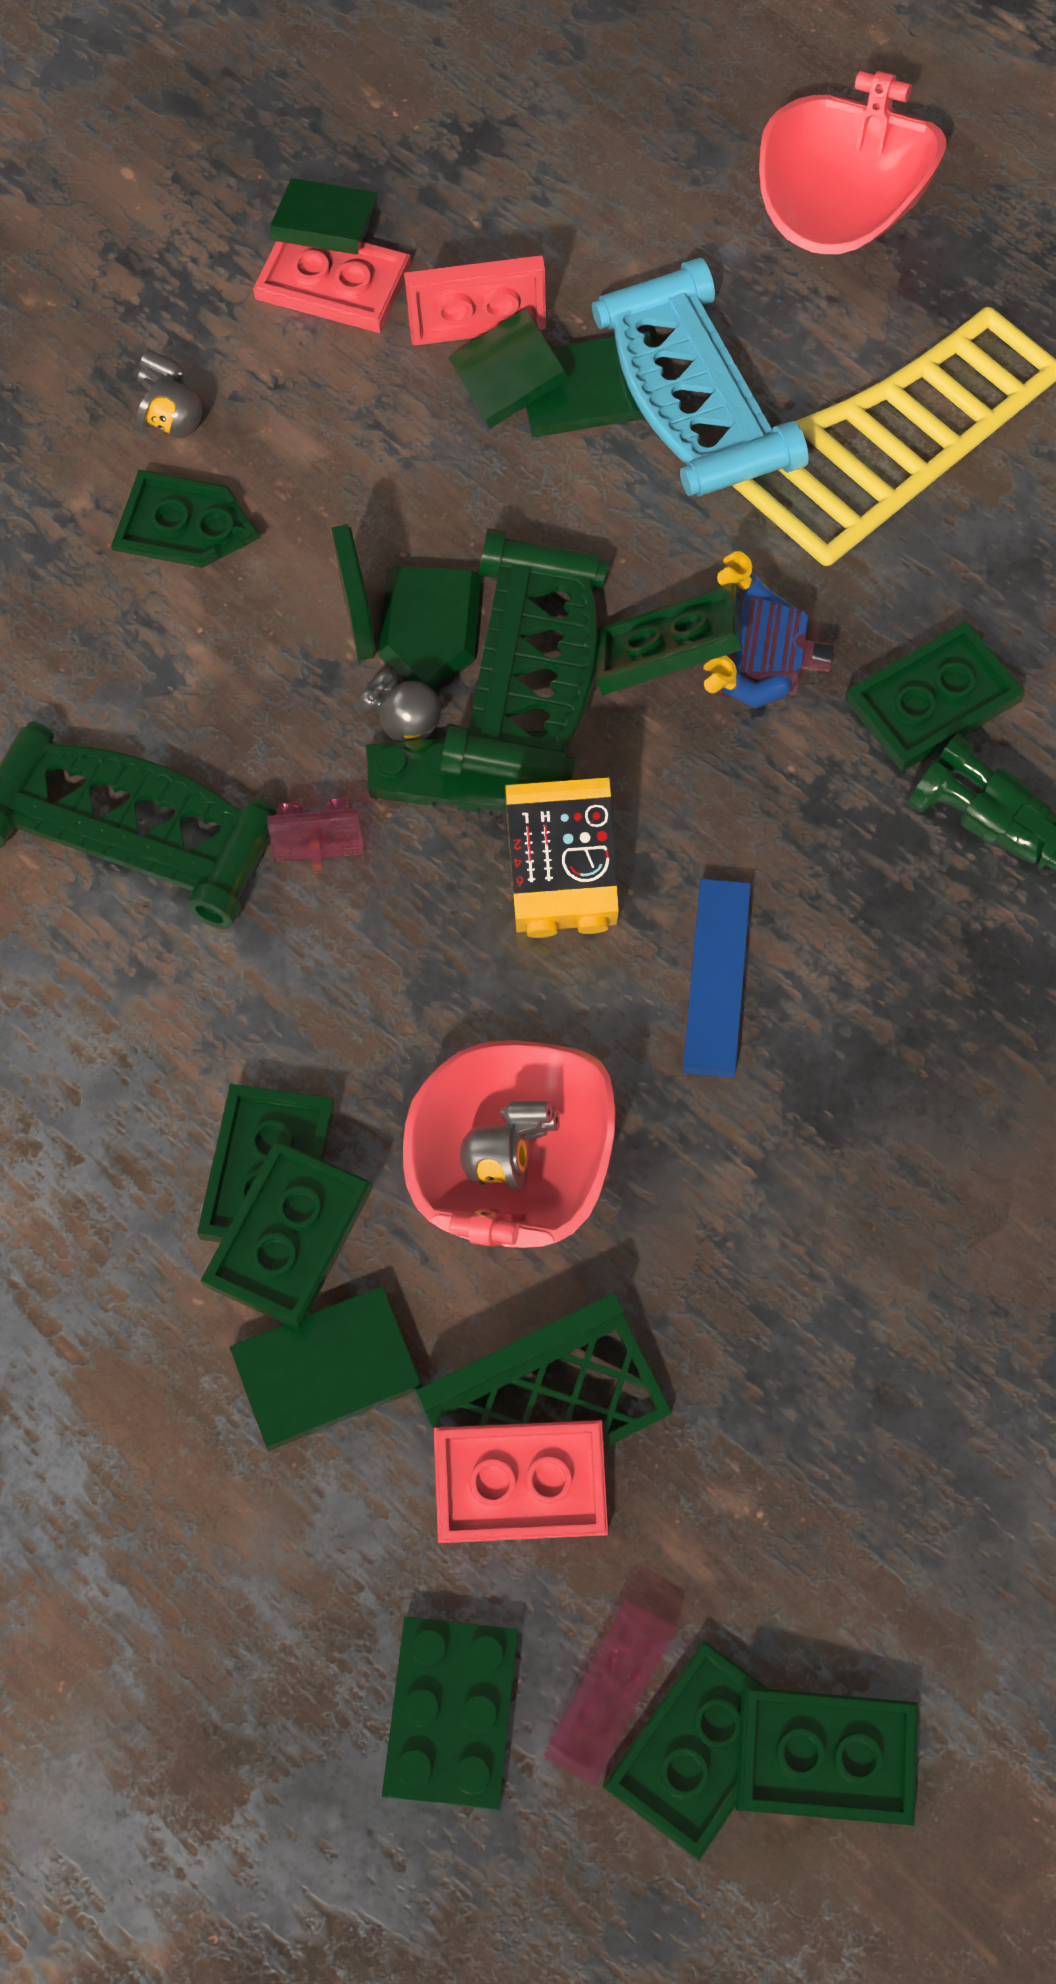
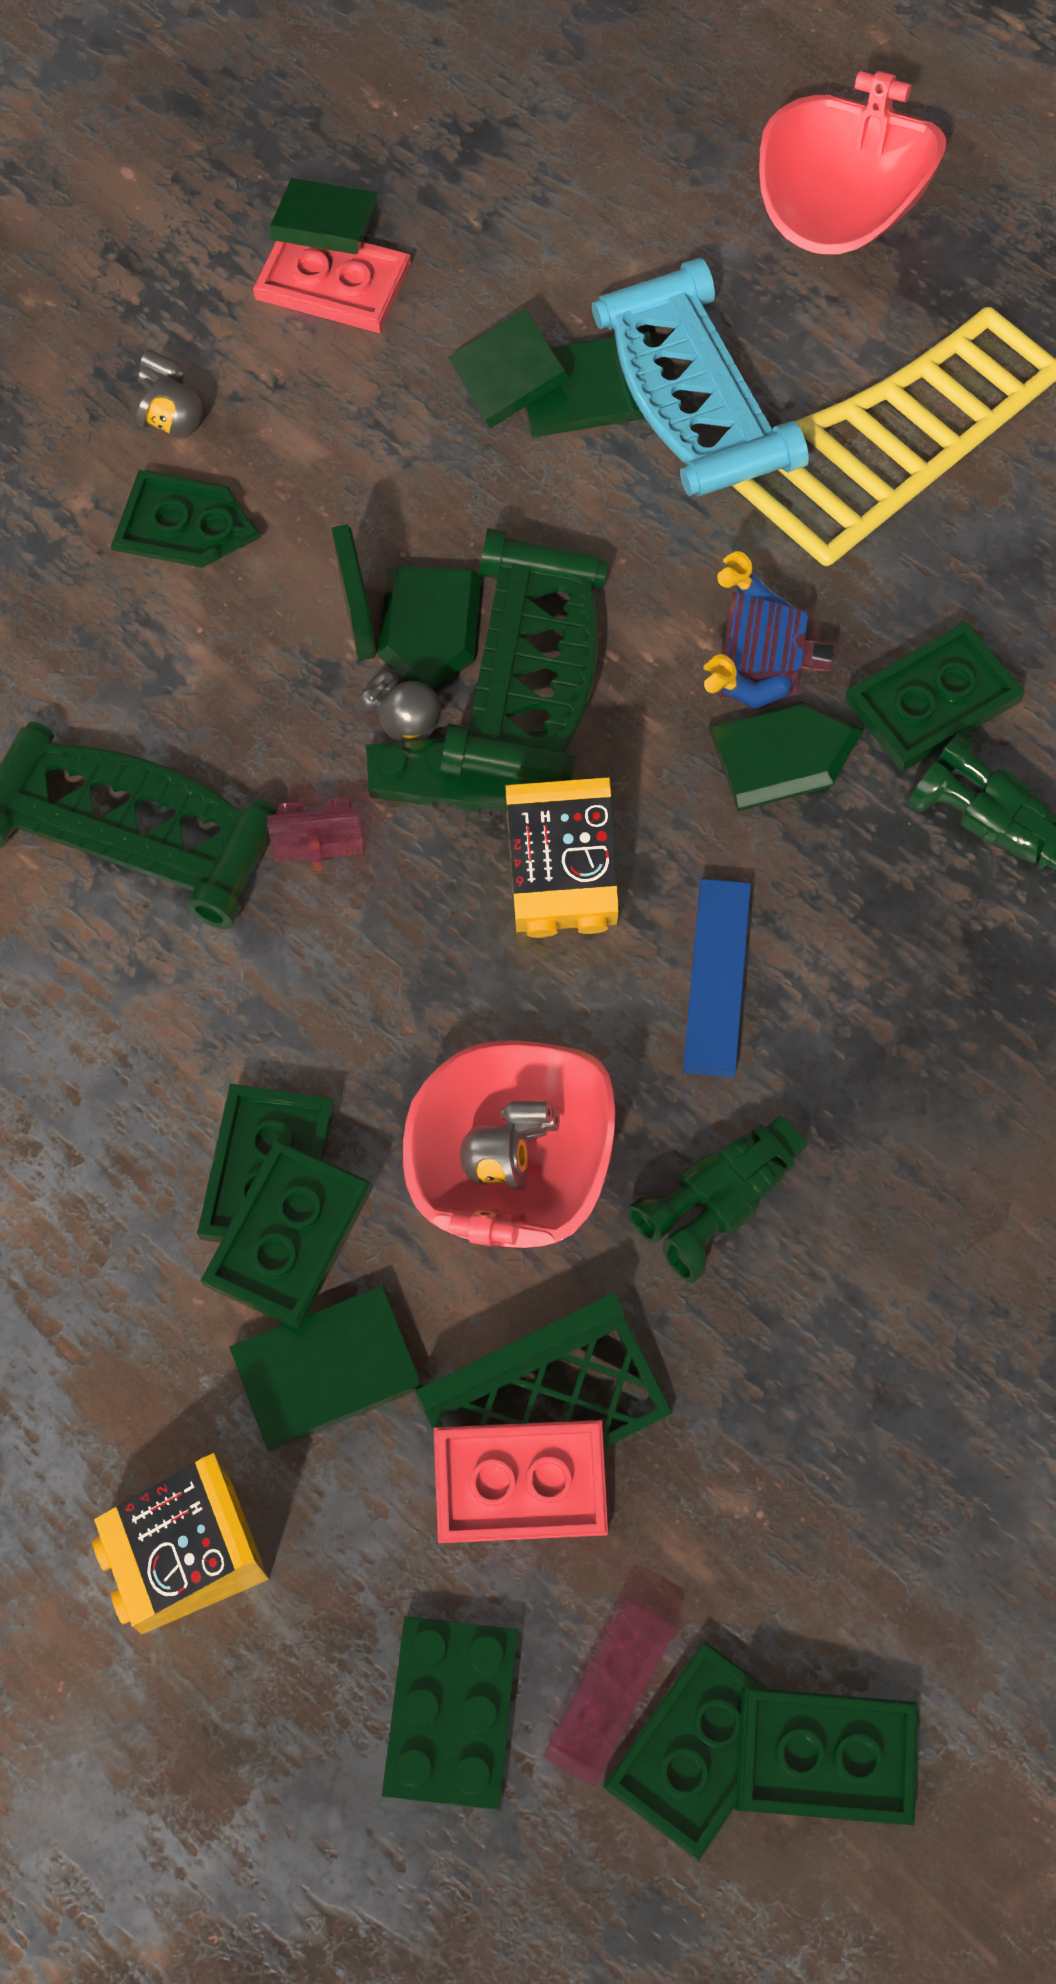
(178, 1547): none -> slope
(473, 298): coral tile -> none
(669, 639): dark green tile -> none
(727, 1188): none -> dark green piece
(782, 752): none -> dark green tile

